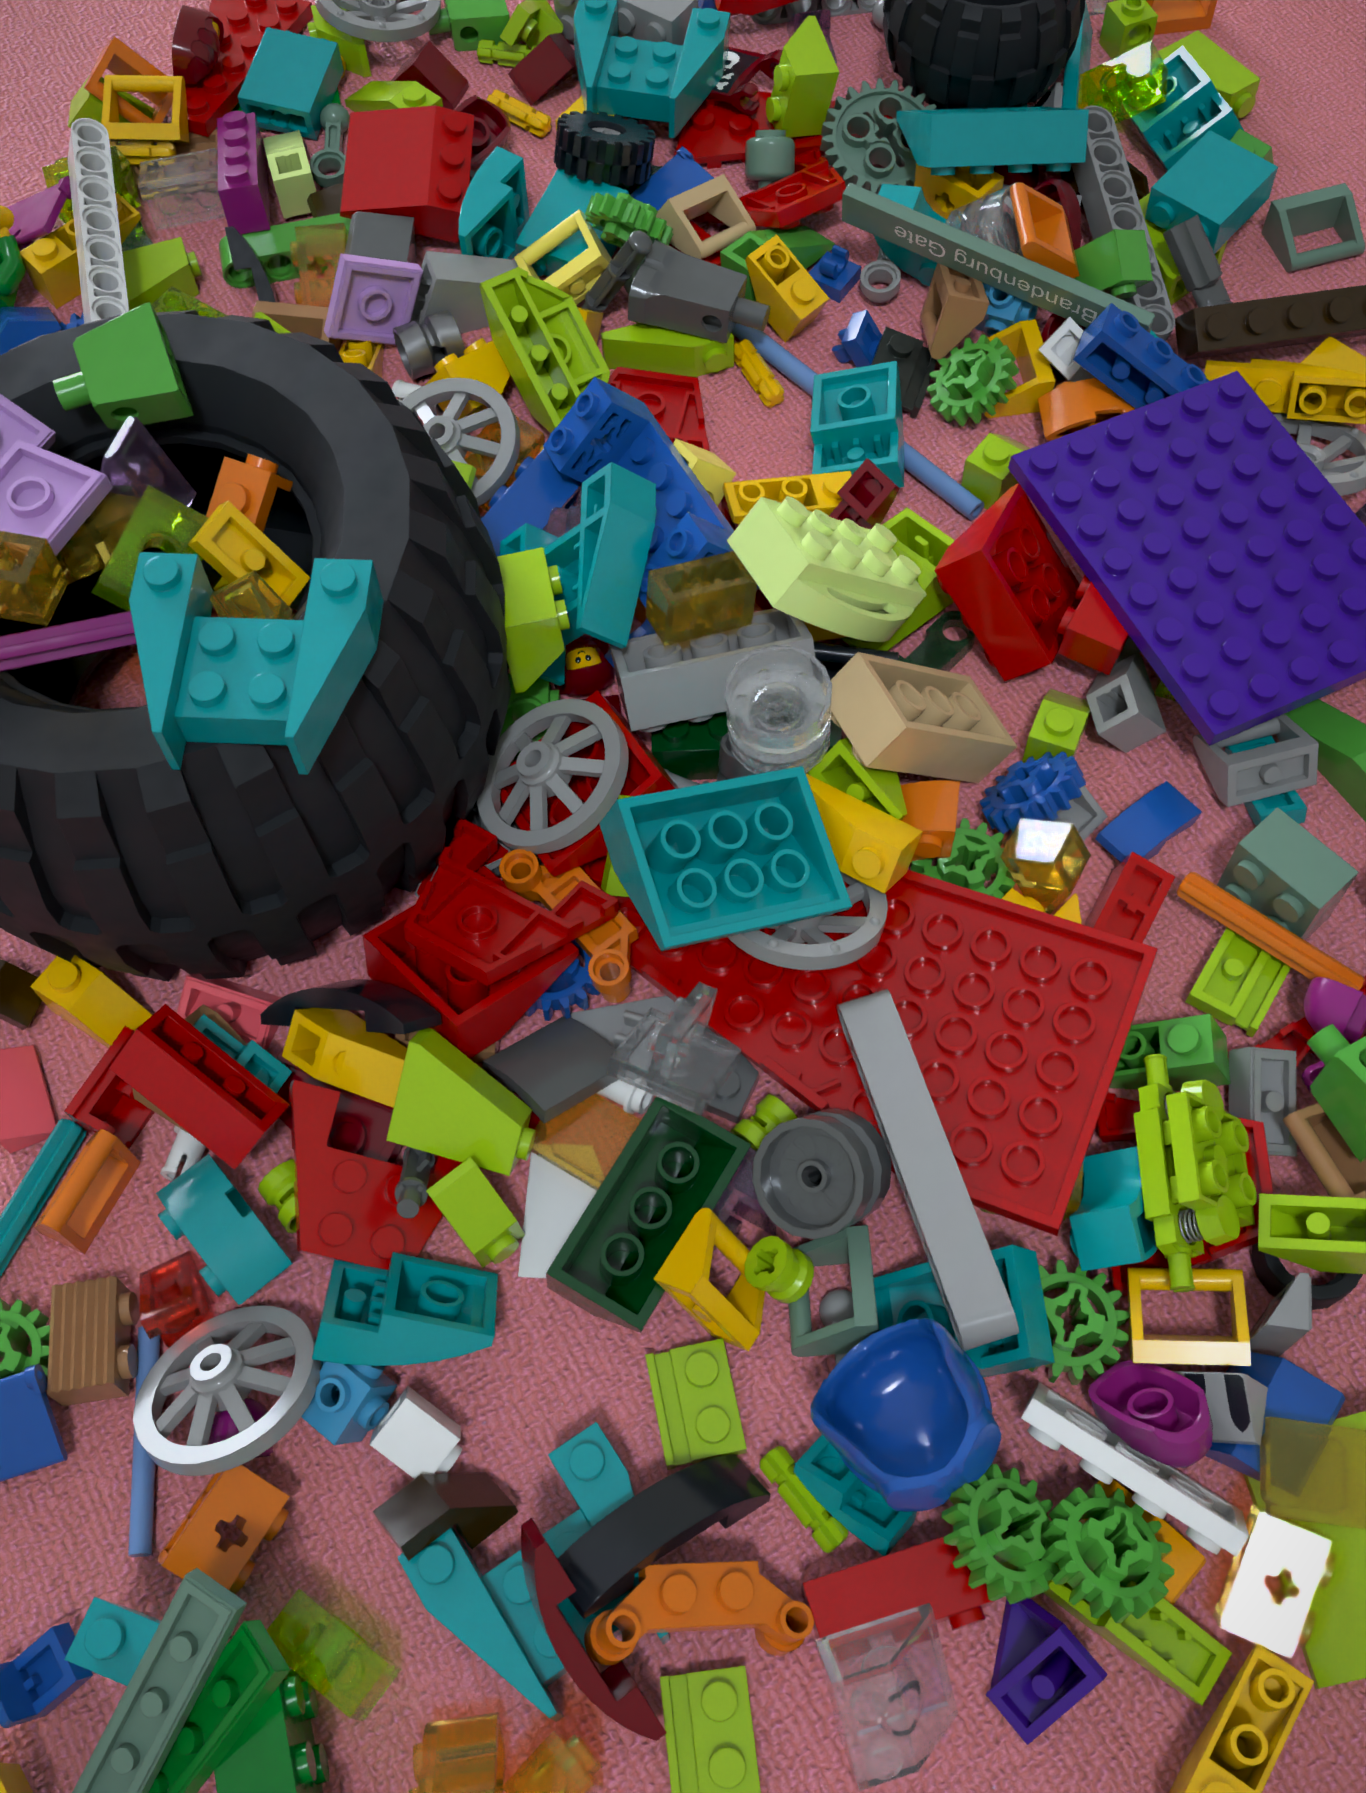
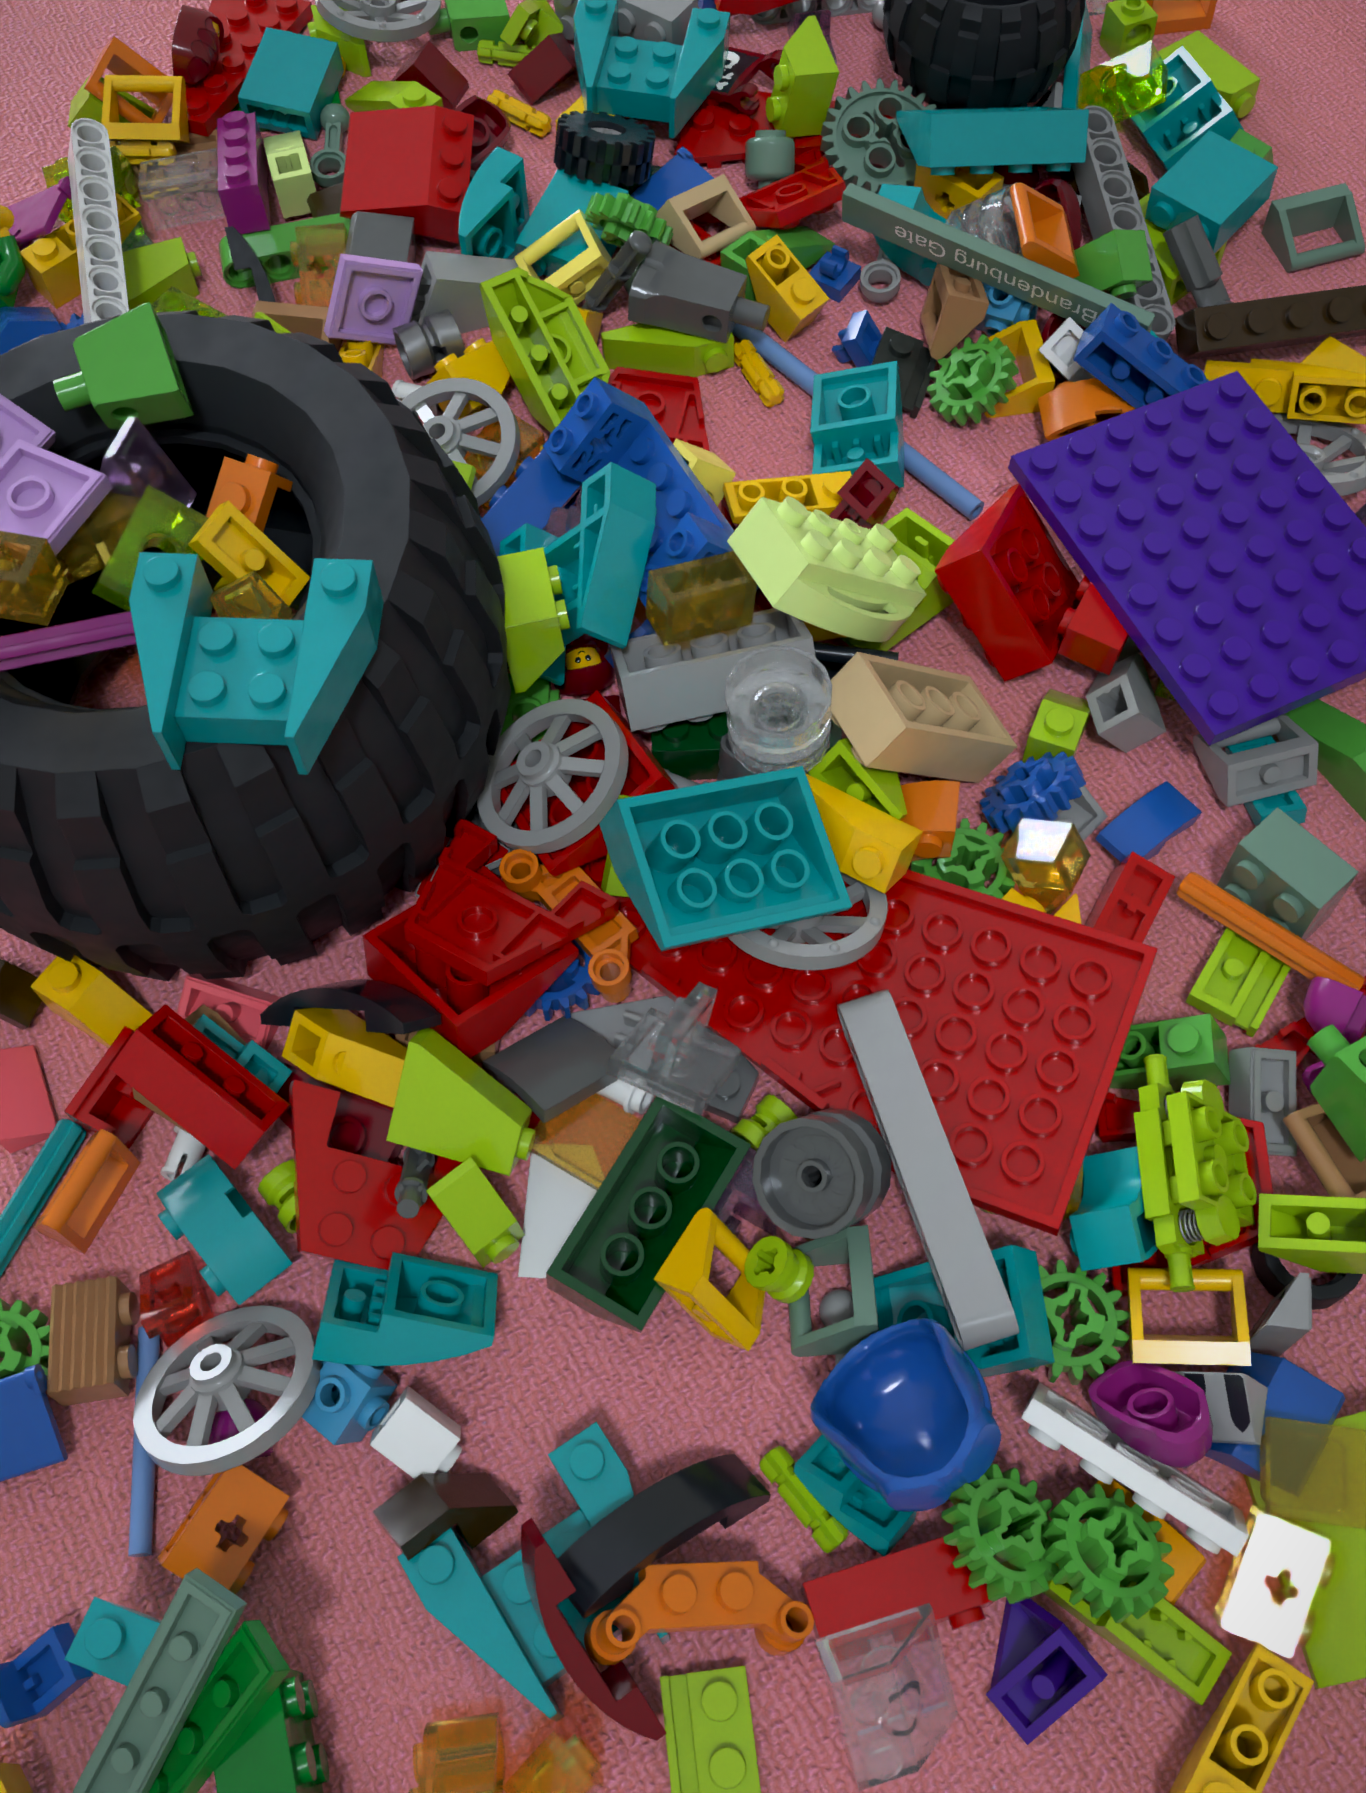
(332, 1655): clear neon green brick -> none
(695, 1403): lime plate -> none
(938, 650): clear green piece -> none
(987, 468): lime slope -> none

